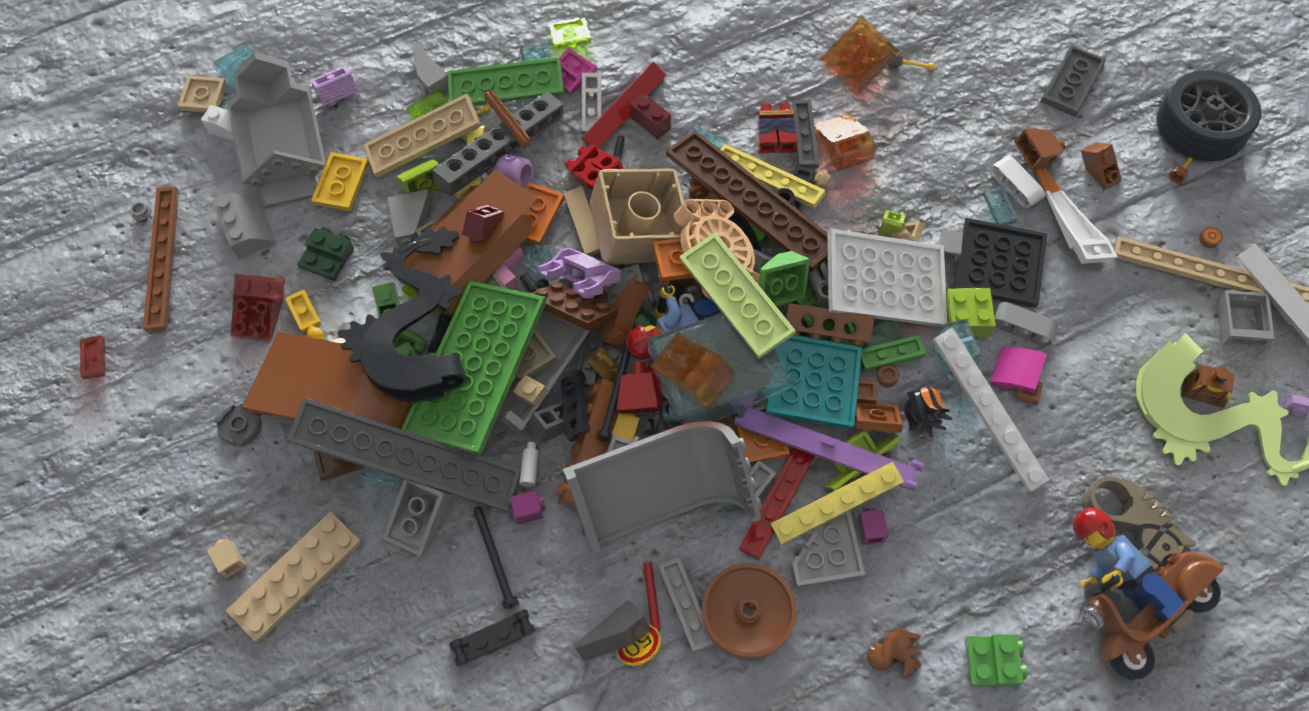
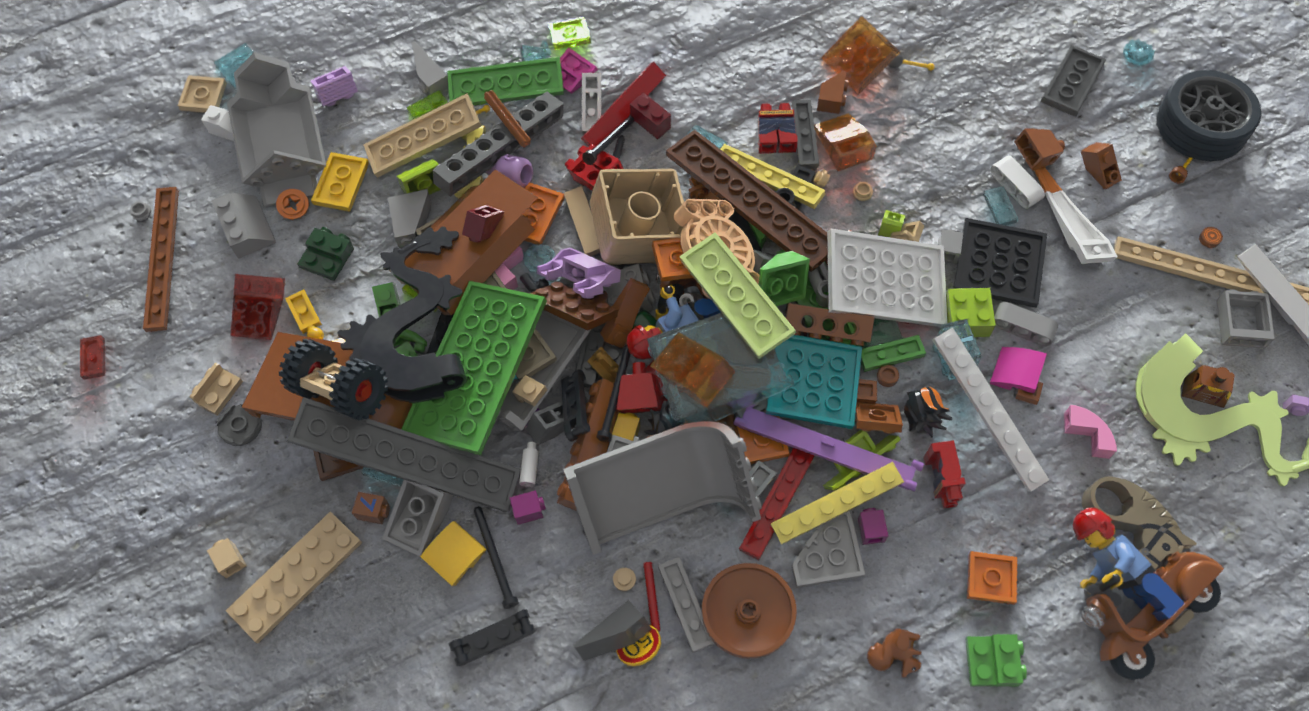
(215, 389): none -> tan bracket
(283, 203): none -> orange gear
(314, 371): none -> black plate
(371, 508): none -> dark orange brick
(453, 553): none -> yellow slope
(590, 156): none -> black bar
(624, 579): none -> tan plate
(831, 94): none -> dark orange slope
(862, 191): none -> tan plate
(946, 471): none -> red hips
(992, 578): none -> orange plate
(1084, 422): none -> bright pink brick
(1138, 58): none -> clear light blue gear

